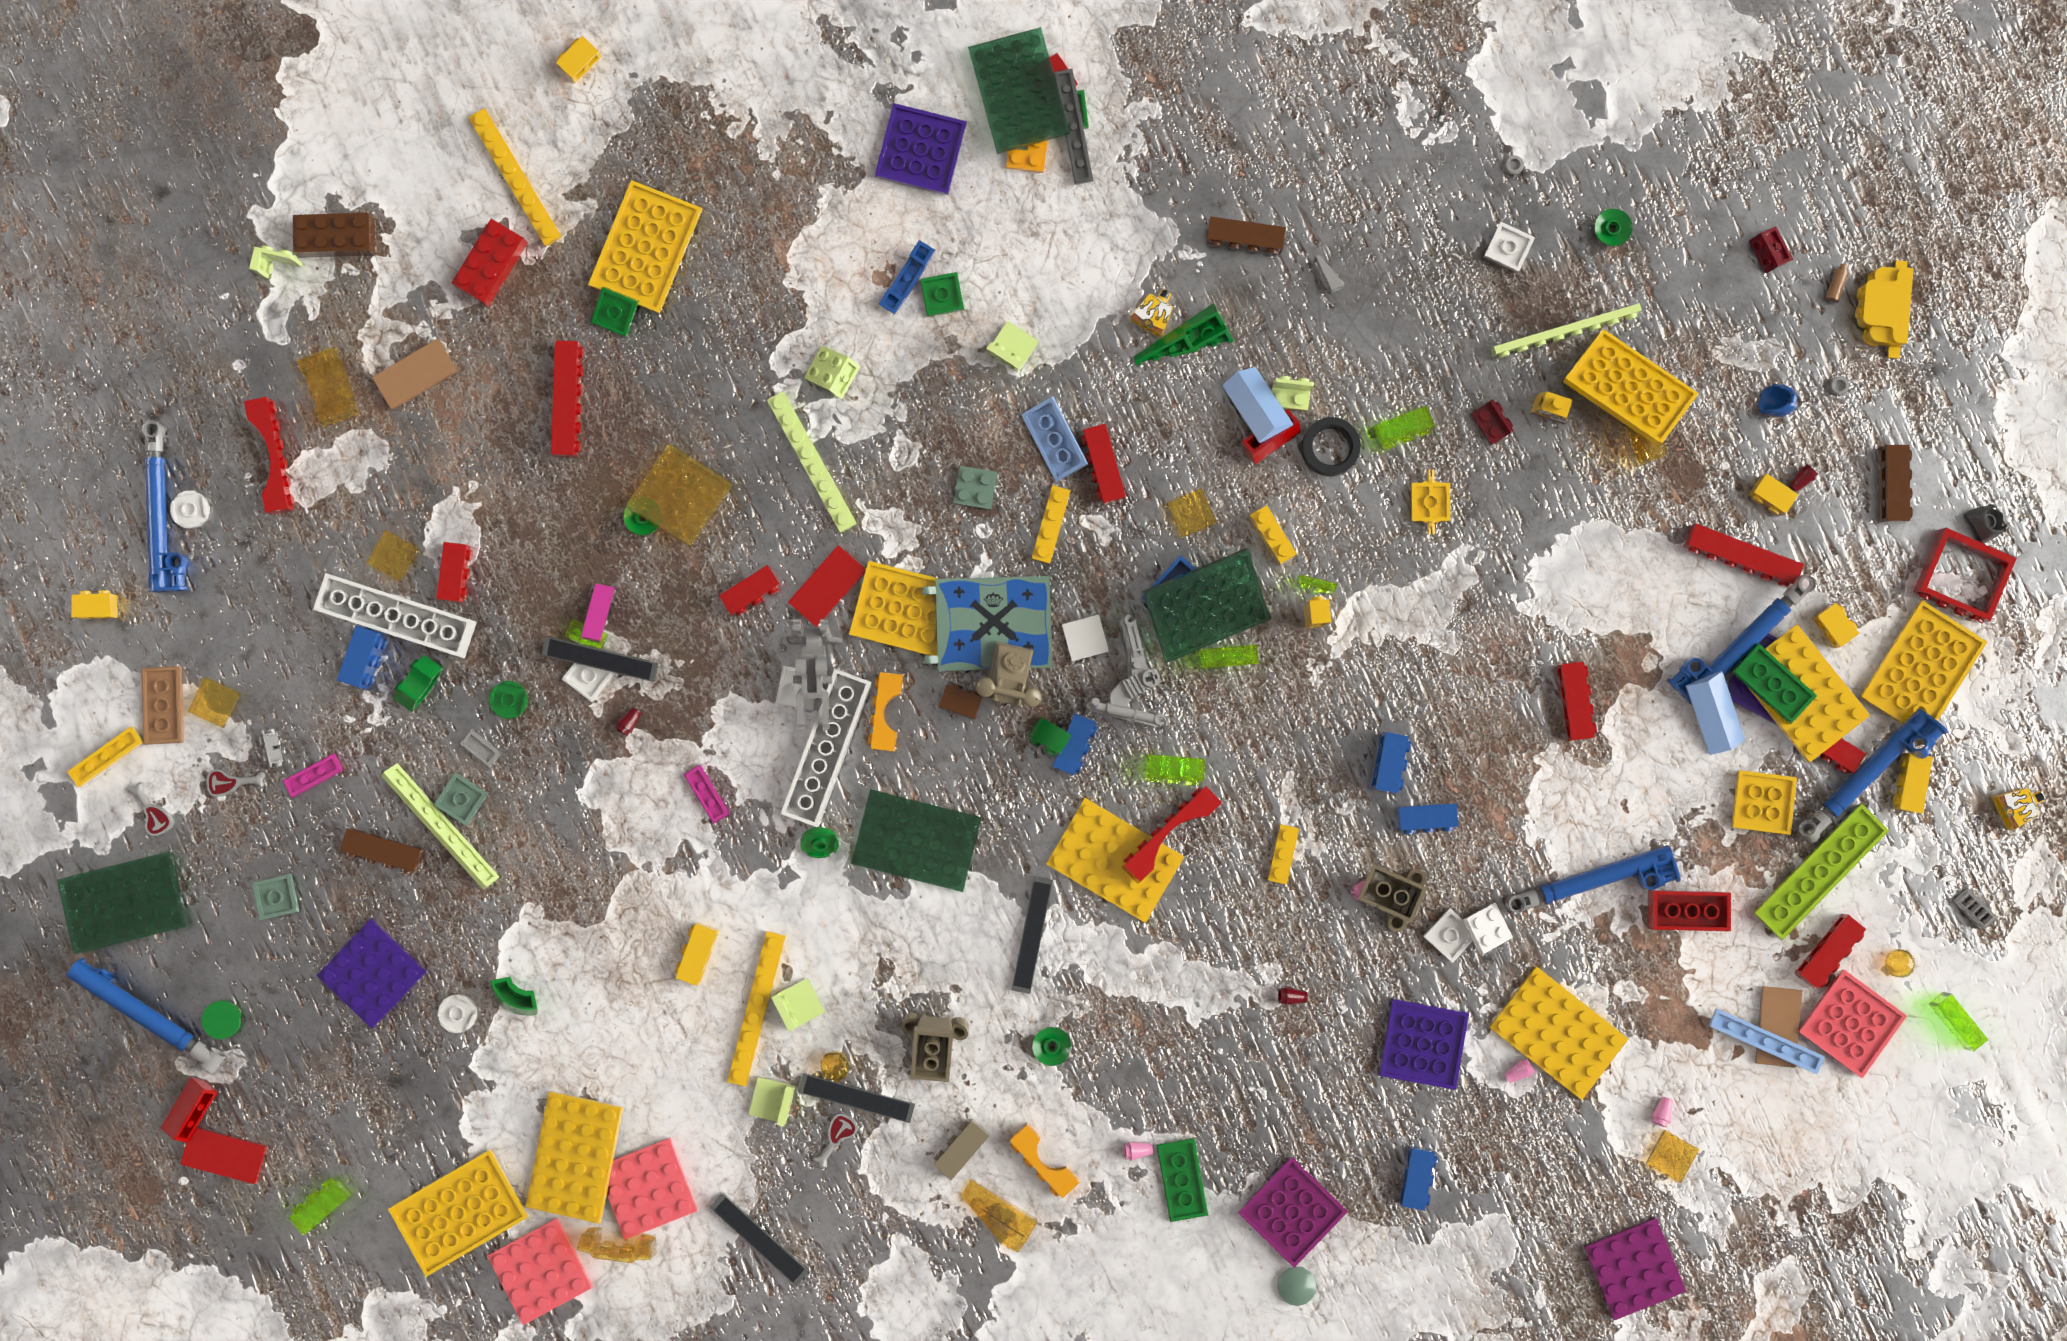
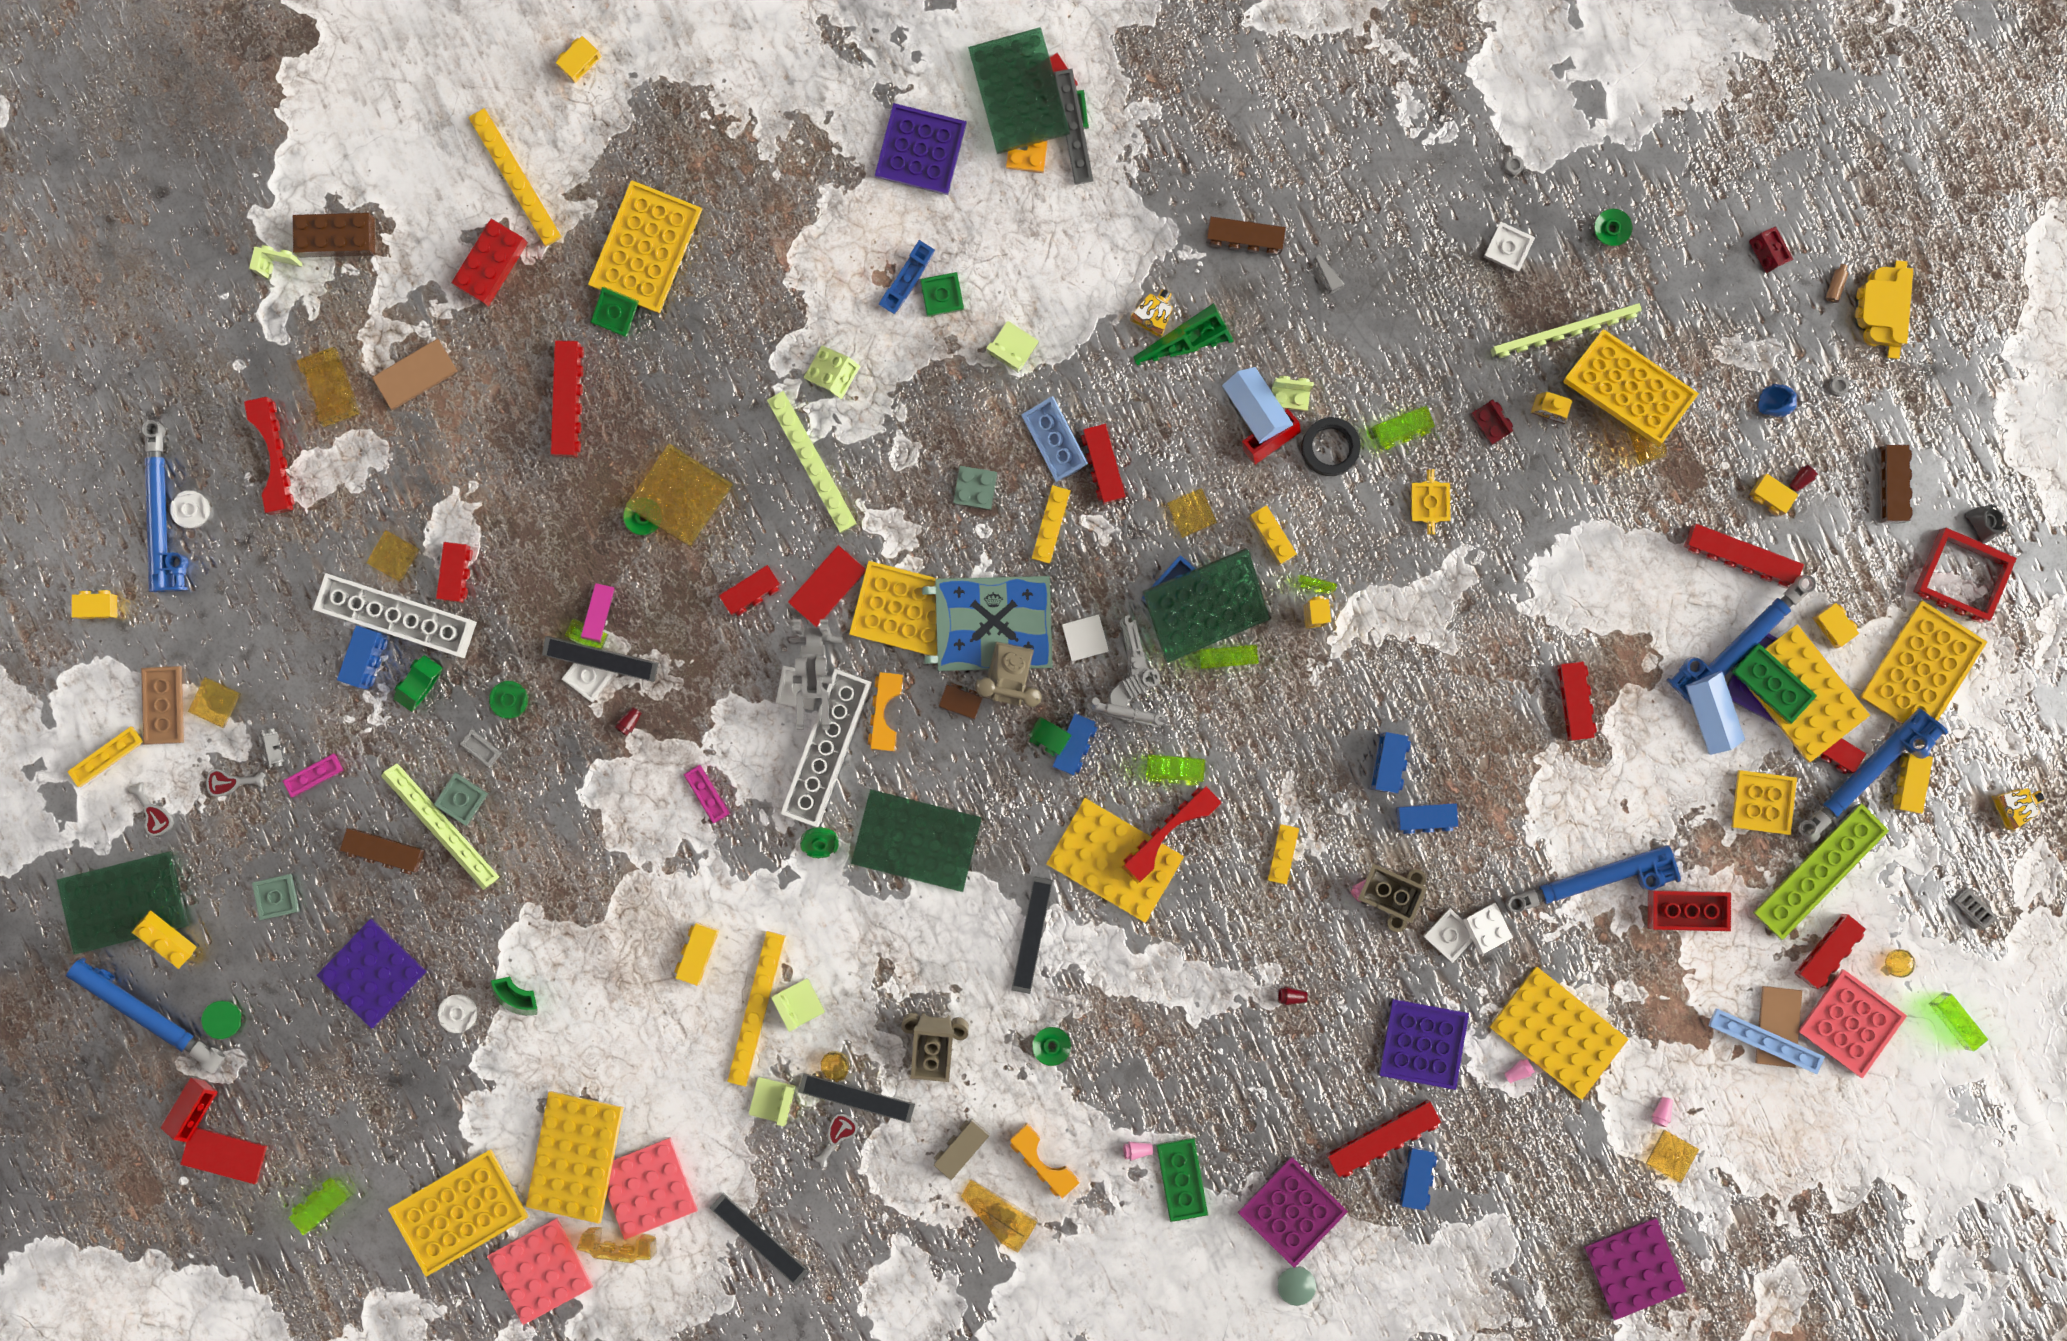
(164, 939): none -> yellow brick
(1384, 1138): none -> red brick

